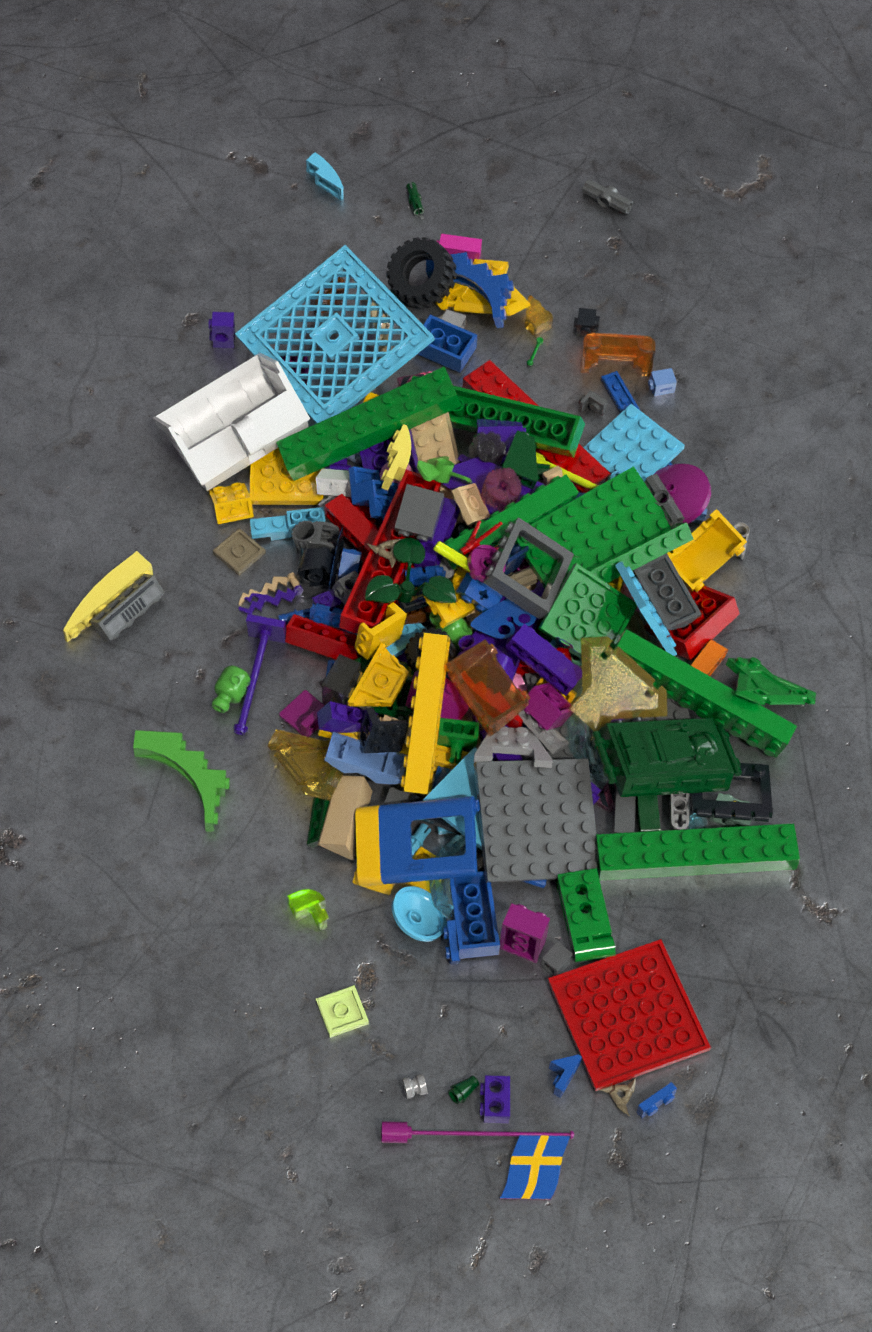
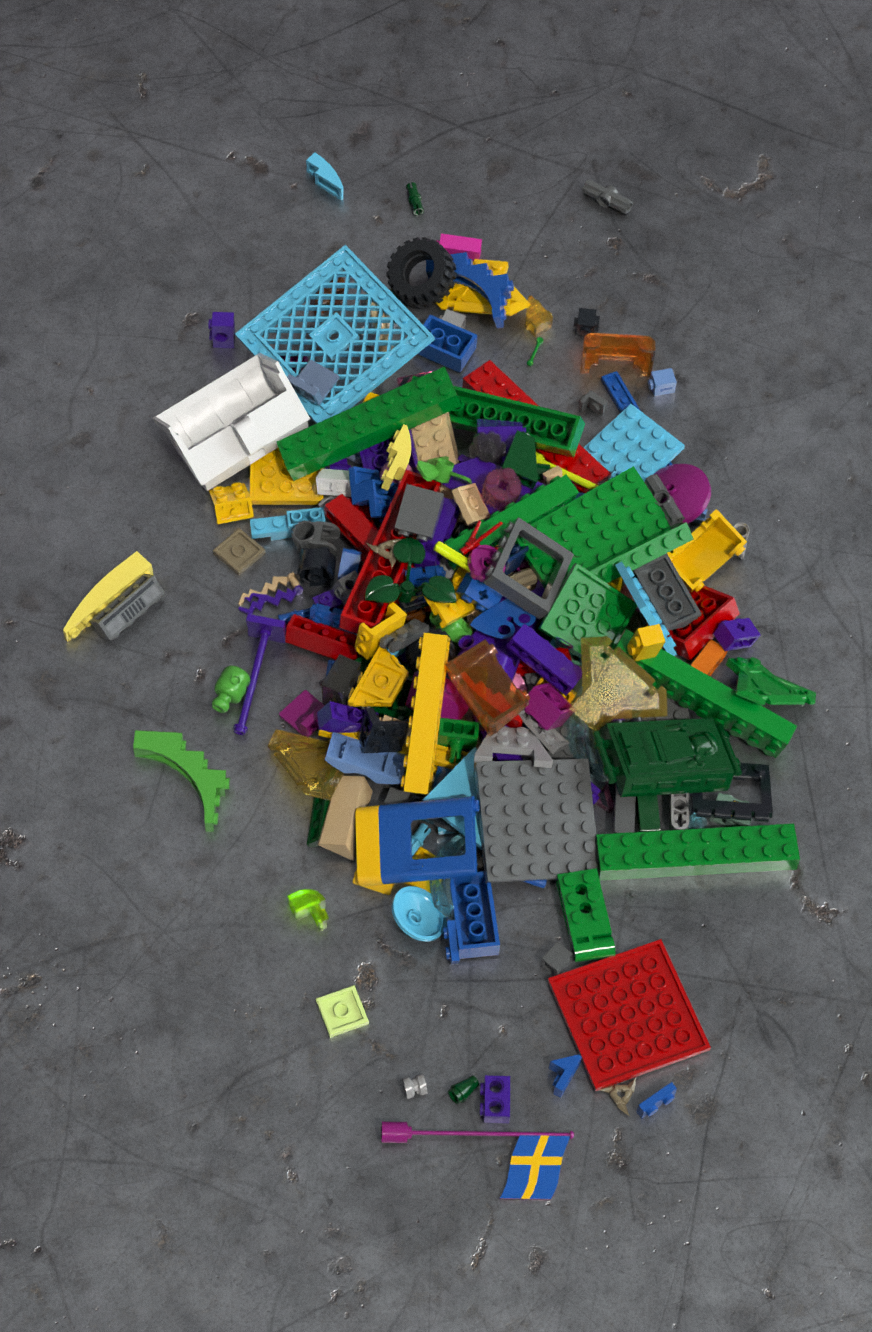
(314, 382): none -> sand blue bracket
(339, 549): black piece -> none
(404, 636): none -> dark grey hinge
(524, 932): magenta brick -> none
(646, 642): none -> yellow brick
(736, 634): none -> dark purple brick

